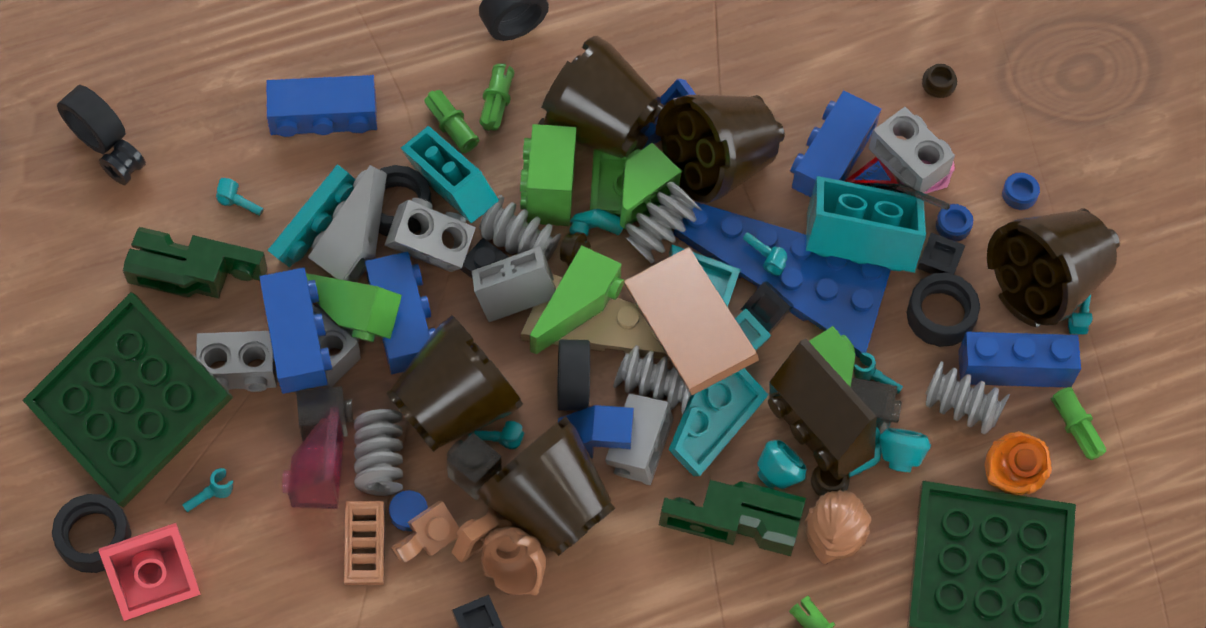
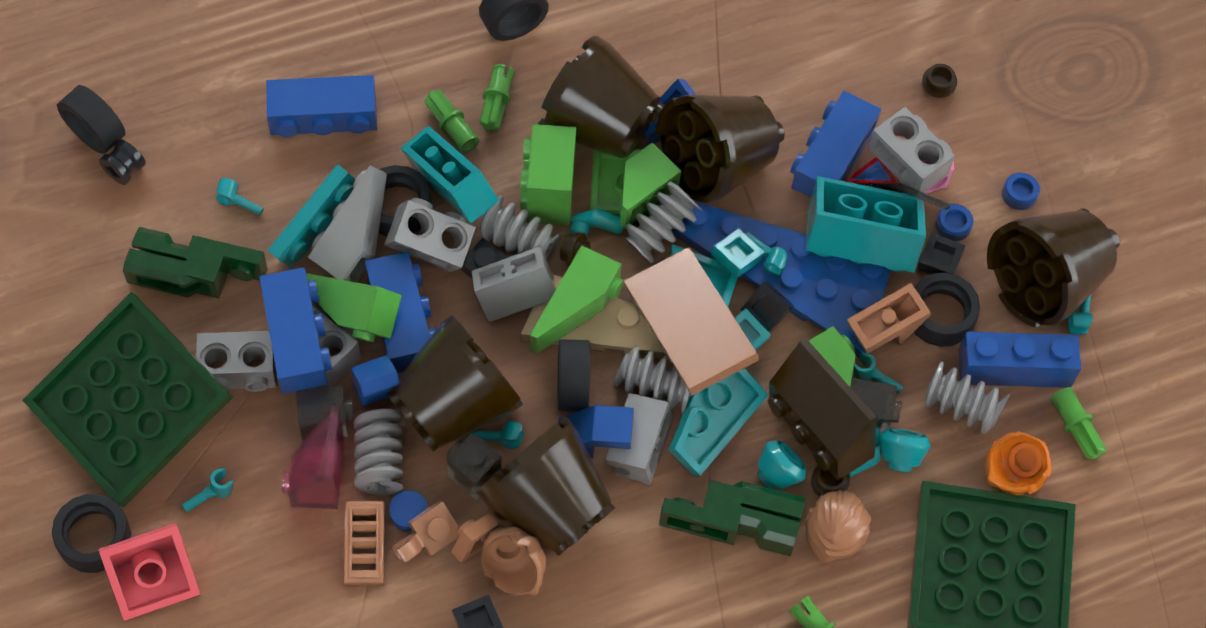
(374, 379): none -> blue slope
(737, 253): none -> teal plate
(889, 318): none -> nougat slope

